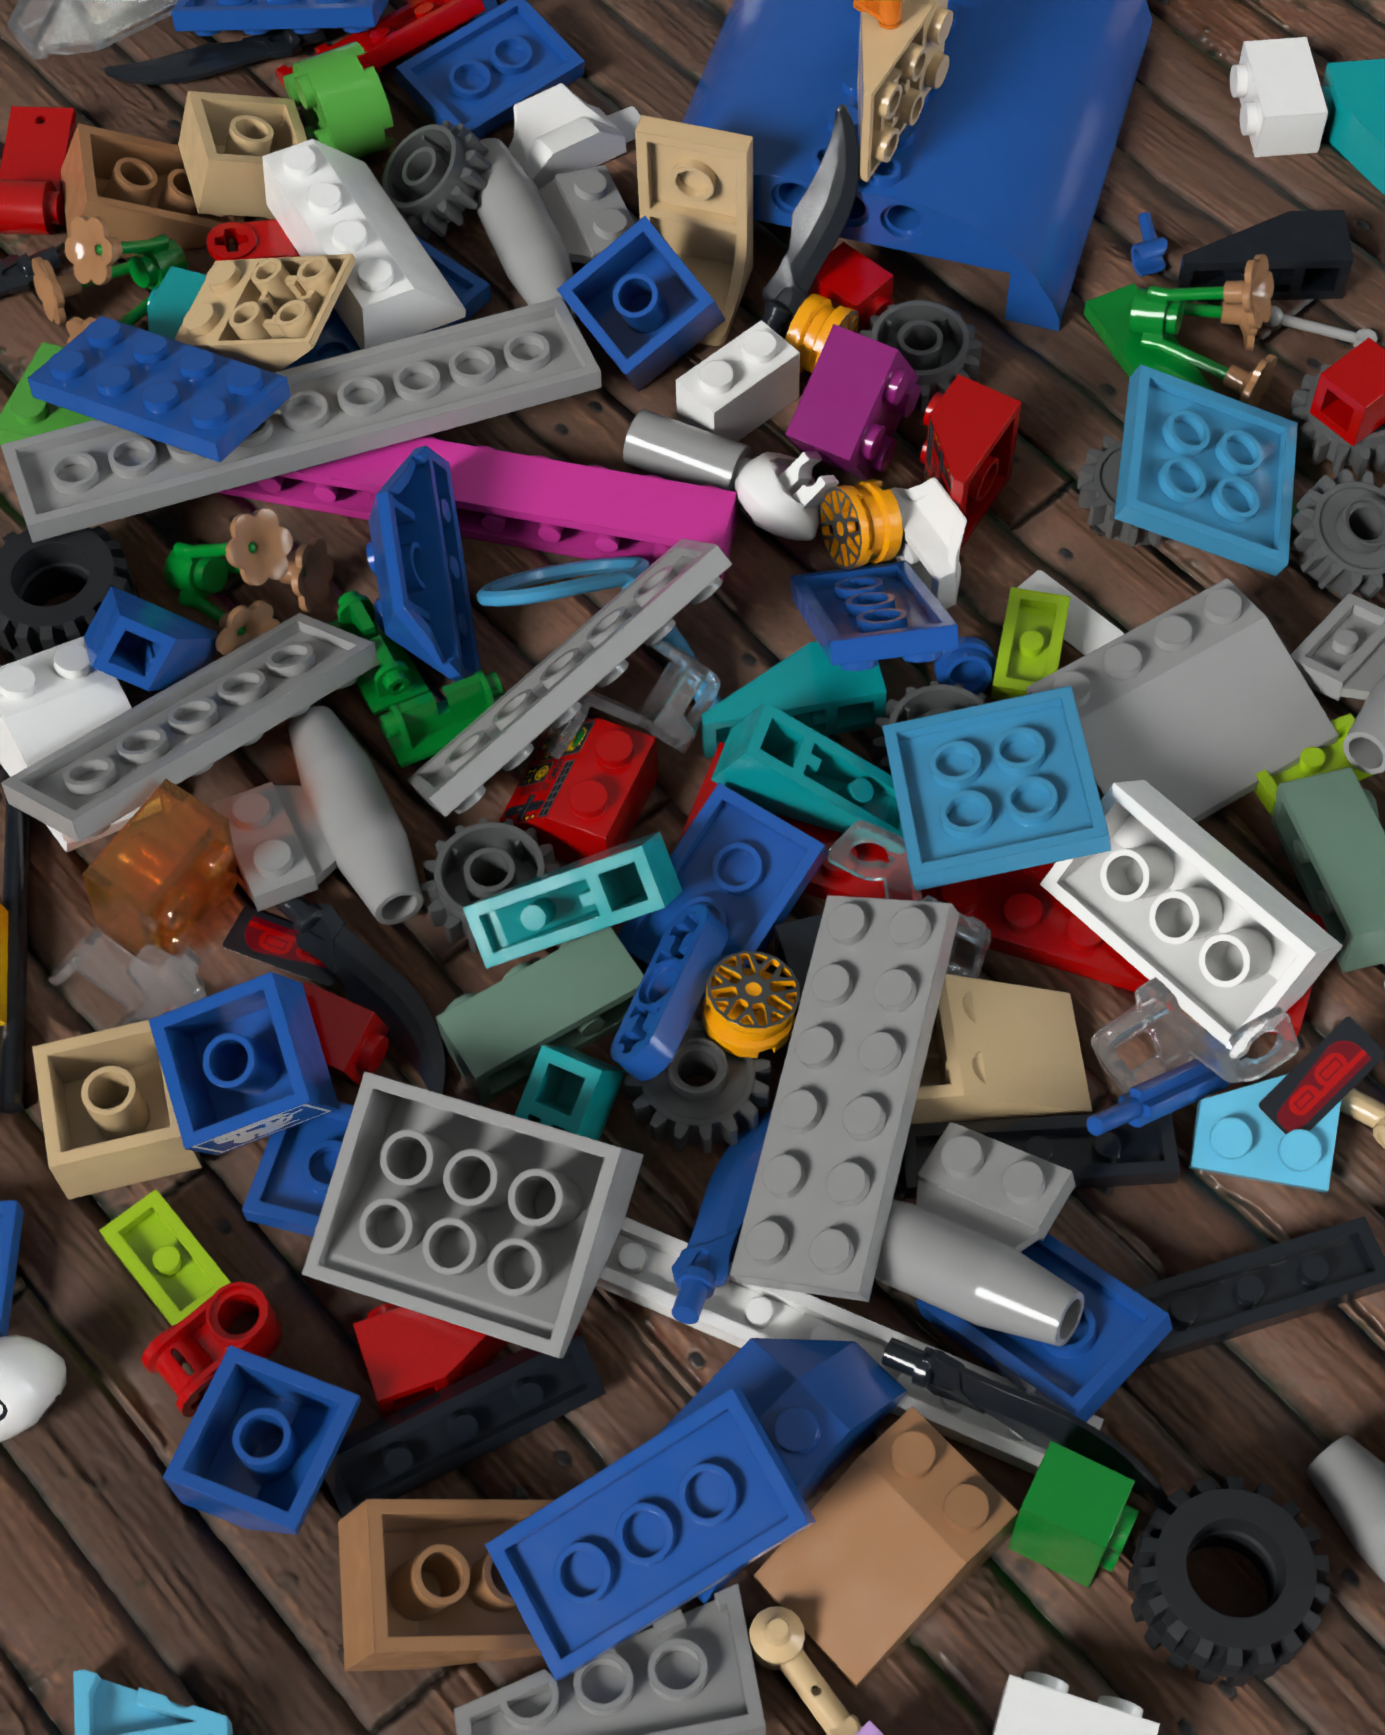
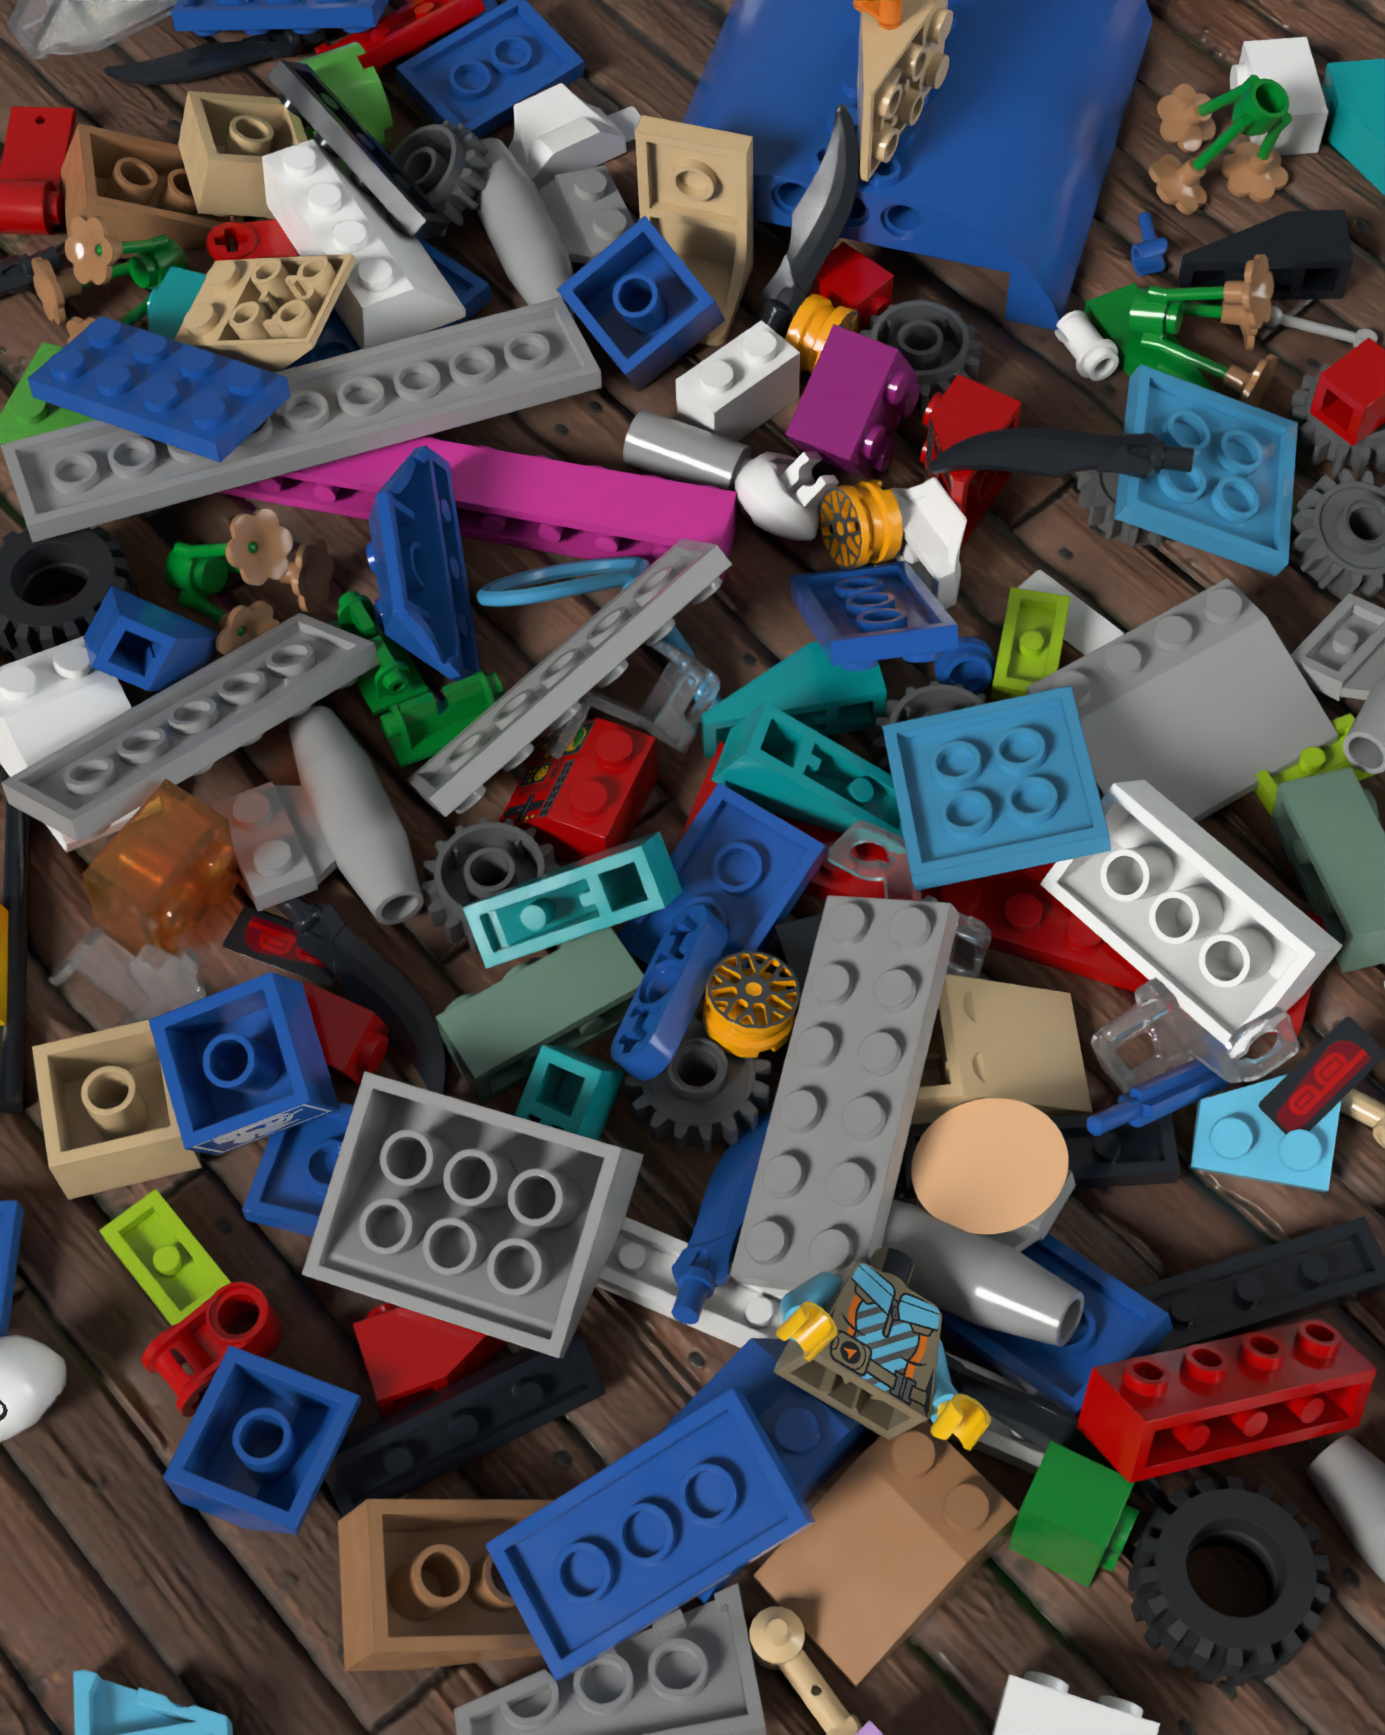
(348, 139): none -> black plate
(875, 1351): none -> torso
(990, 1165): none -> light nougat sticker
(1063, 452): none -> black sword
(1094, 356): none -> white pin
(1224, 1398): none -> red brick
(1250, 170): none -> medium nougat plant

